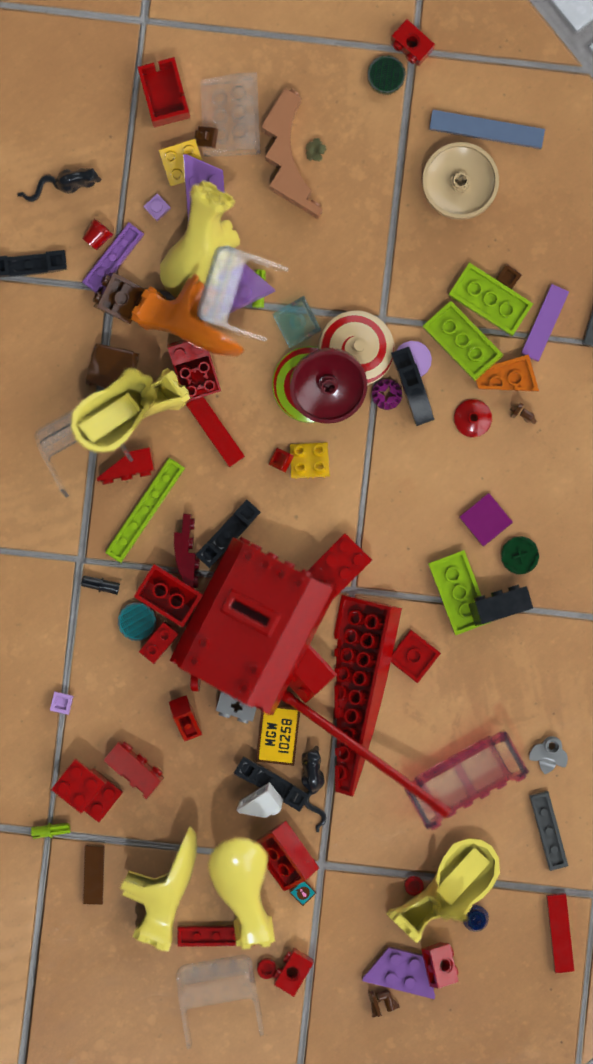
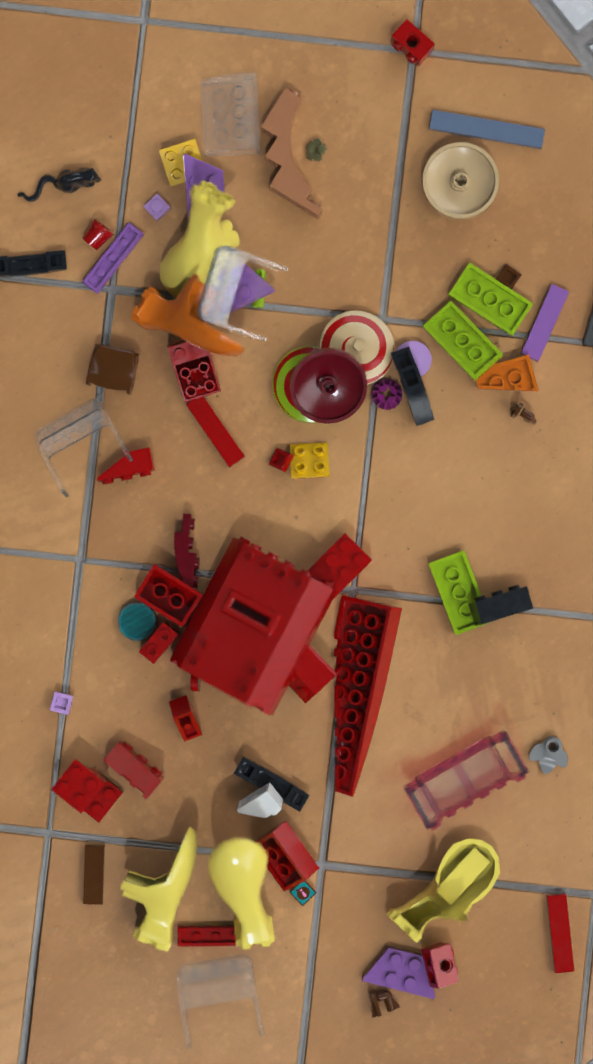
(50, 830): lime axle -> none
(100, 584): black axle -> none
(112, 415): light yellow animal -> none
(118, 297): reddish brown plate -> none
(145, 510): lime tile -> none
(164, 92): red piece -> none
(206, 137): reddish brown tile -> none
(225, 709): light grey brick -> none
(232, 528): black slope -> none
(266, 968): red tile -> none
(278, 736): yellow tile -> none
(292, 983): red brick -> none
(297, 322): clear light blue slope -> none
(313, 780): black animal -> none
(386, 75): tile -> none
(413, 885): red tile -> none
(414, 656): red tile -> none
(435, 804): red piece -> none
(466, 425): red dish -> none
(479, 914): clear blue cone -> none
(485, 519): magenta tile -> none
(519, 555): dark green tile -> none
(548, 830): dark grey tile -> none

